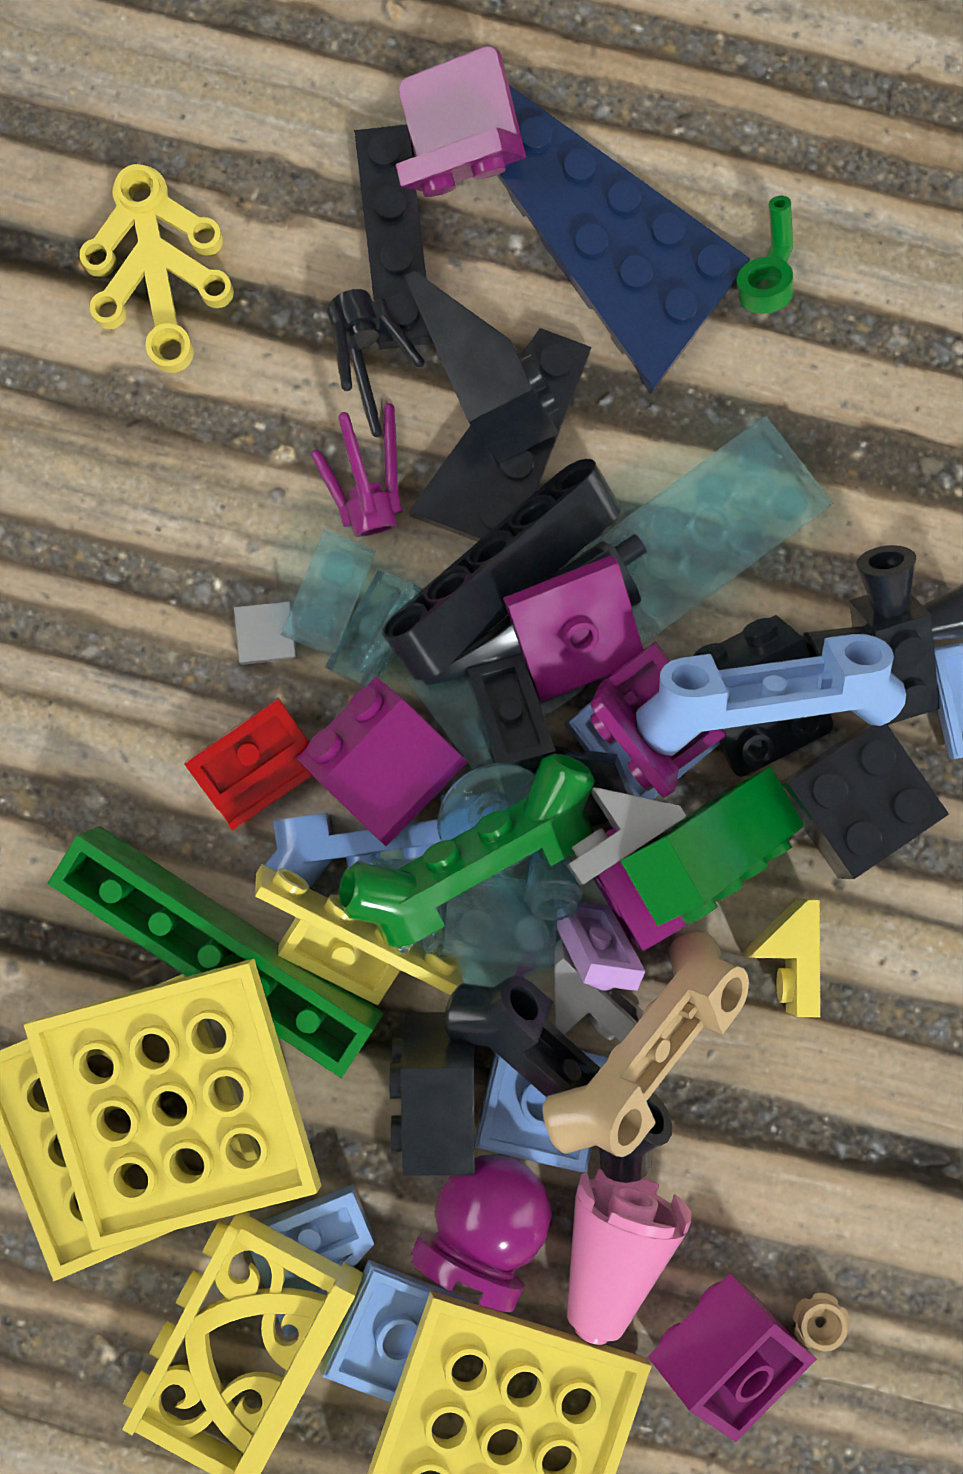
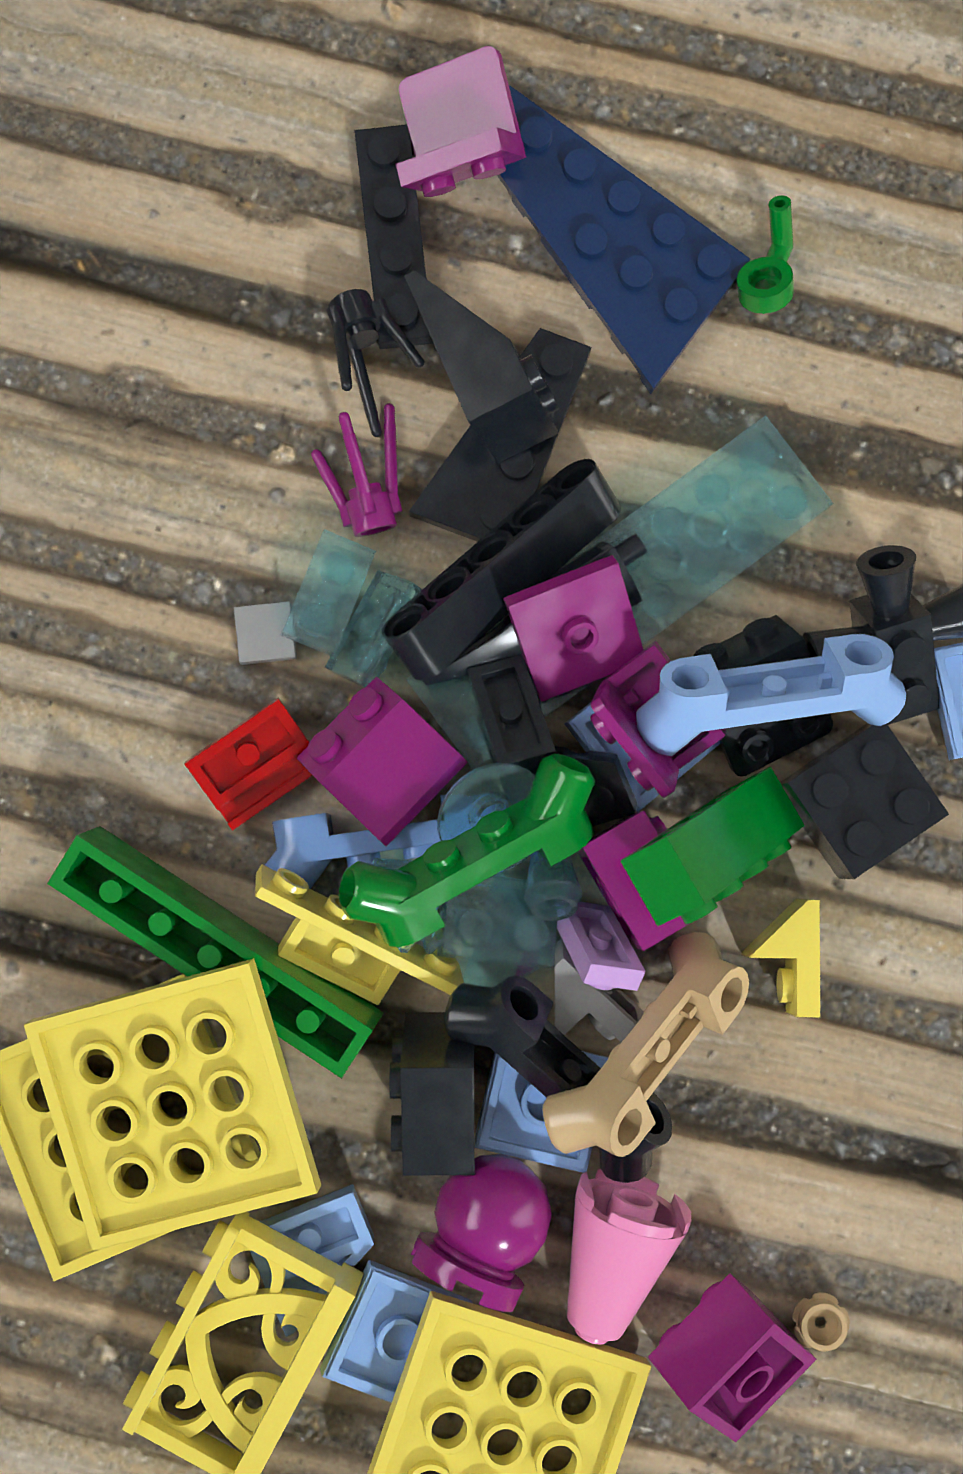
(152, 259): light yellow plant -> none
(635, 824): light grey slope -> none

